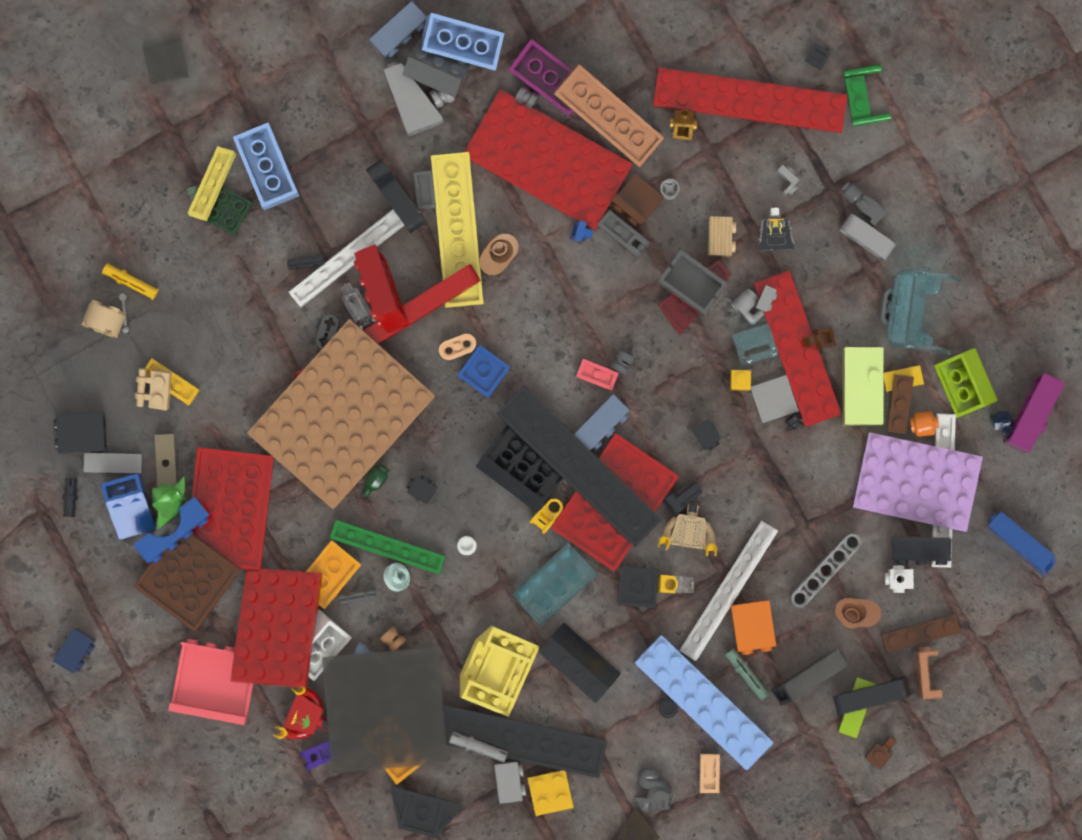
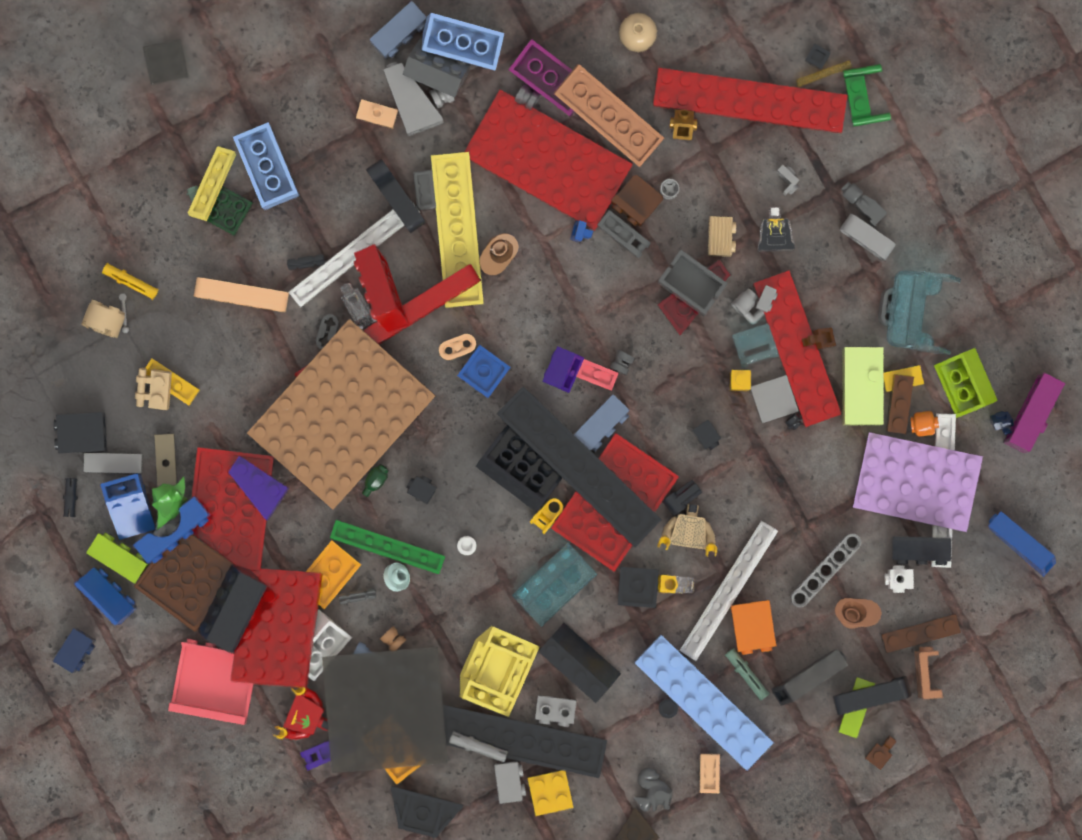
(106, 595): none -> blue slope
(117, 557): none -> lime brick
(232, 608): none -> black slope
(241, 294): none -> light nougat beam
(259, 487): none -> dark purple wedge
(377, 114): none -> light nougat plate
(555, 709): none -> light grey brick
(563, 369): none -> dark purple brick
(638, 32): none -> tan cylinder
(823, 73): none -> clear yellow bar

